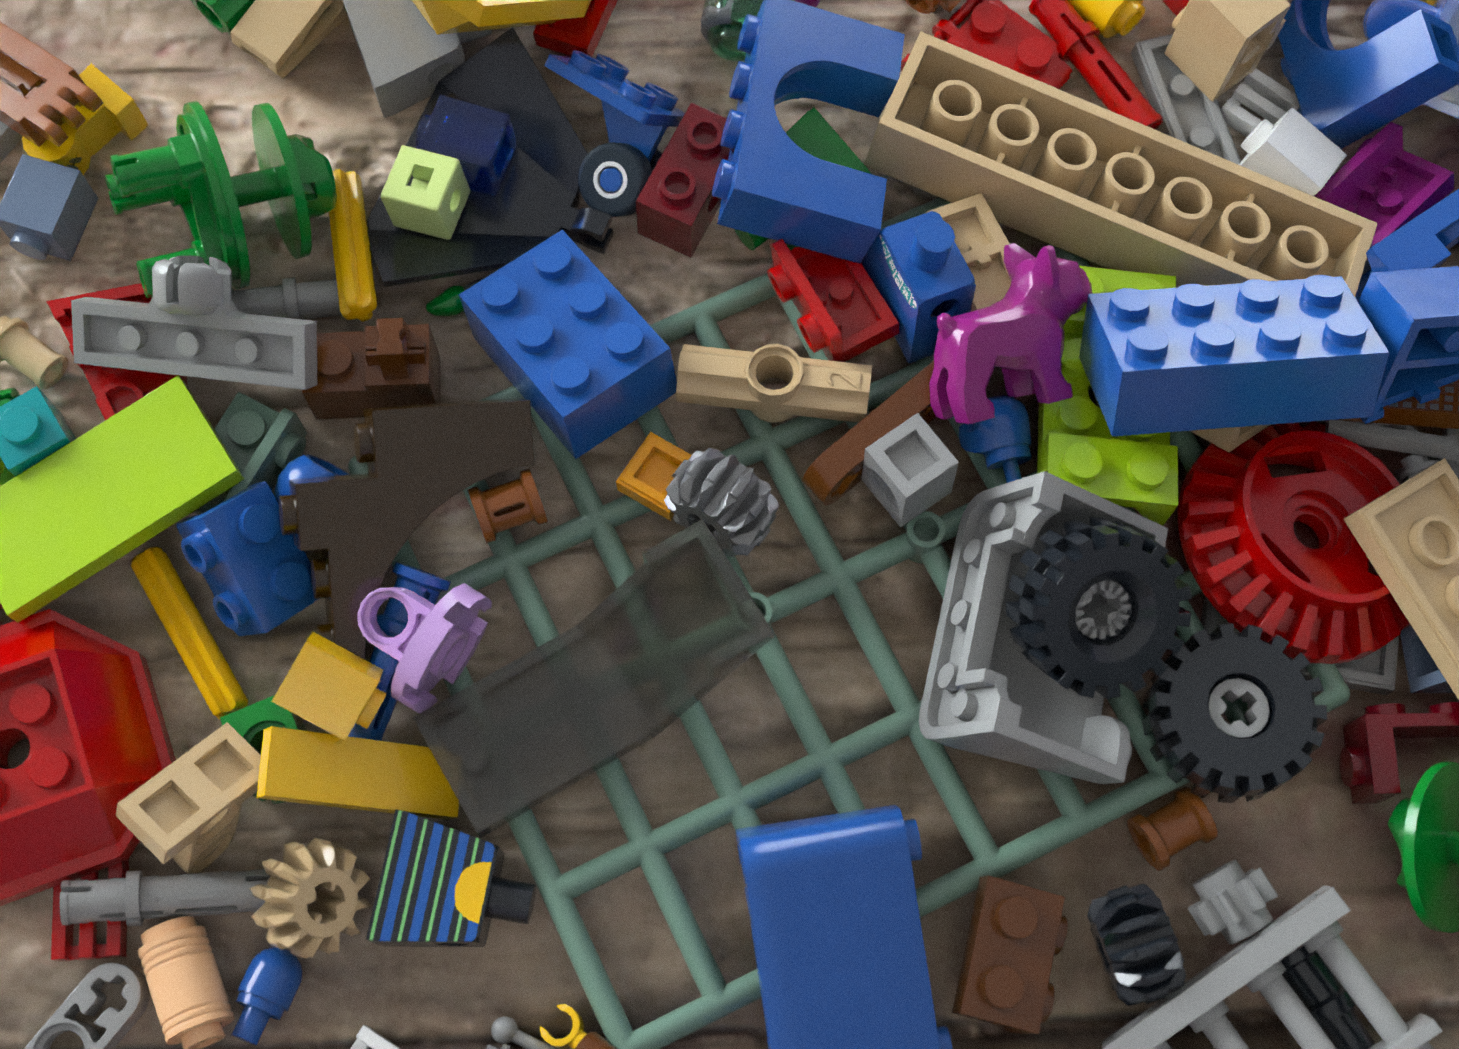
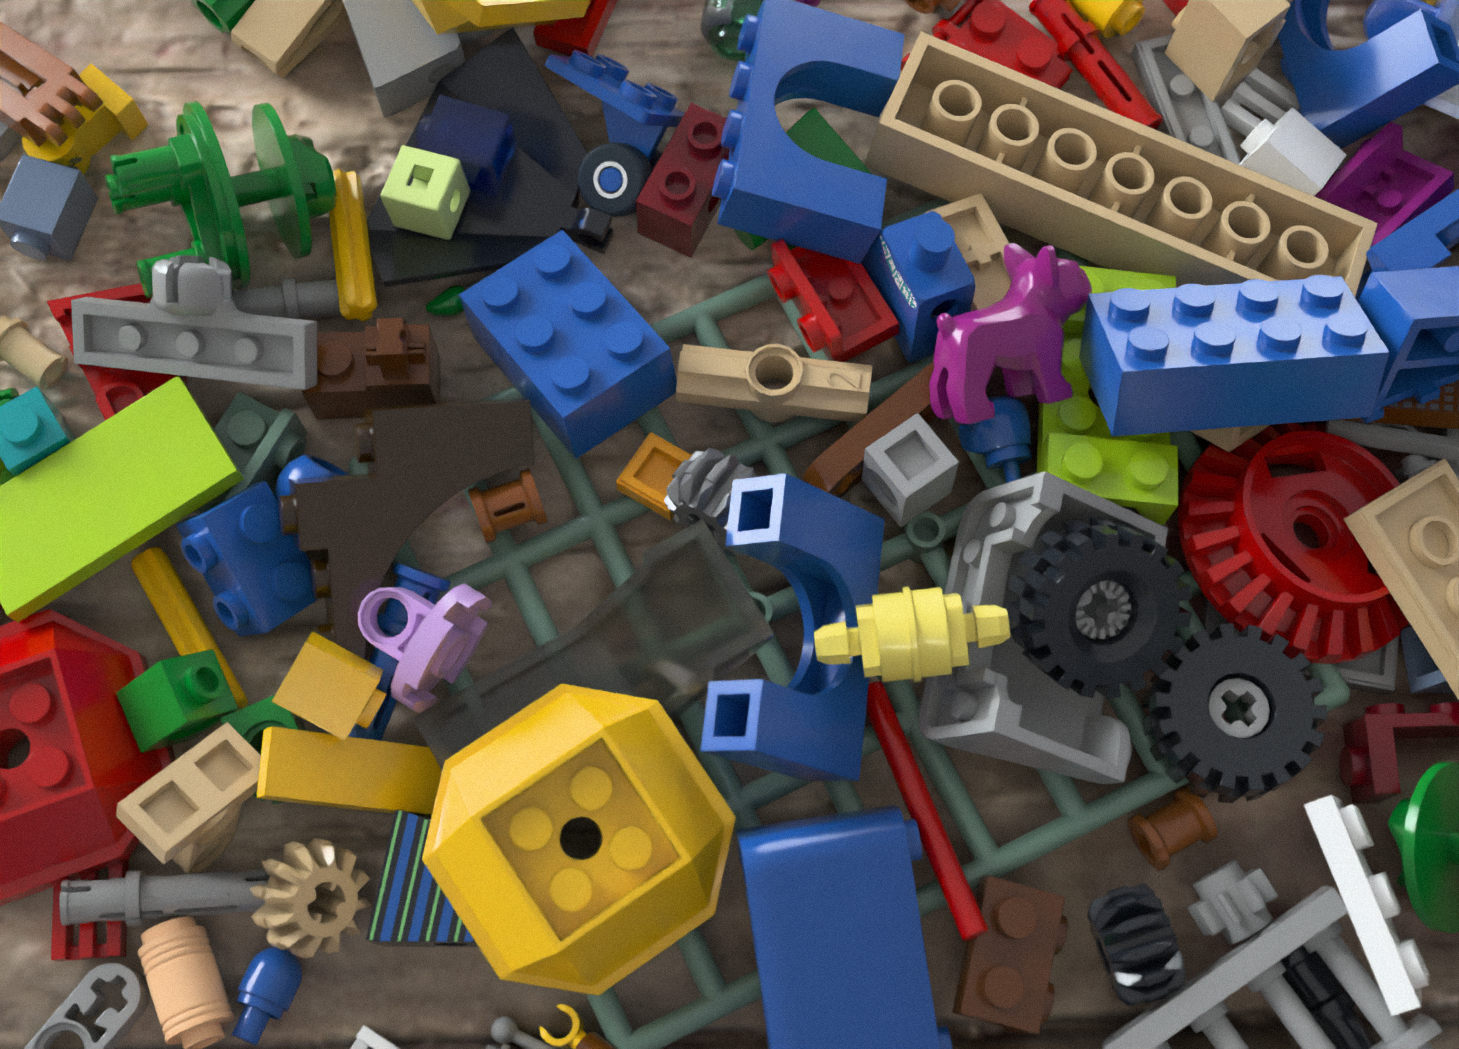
(176, 700): none -> green brick
(501, 853): none -> yellow piece
(833, 563): none -> blue arch
(912, 634): none -> light yellow piece
(923, 810): none -> red bar
(1370, 903): none -> white plate

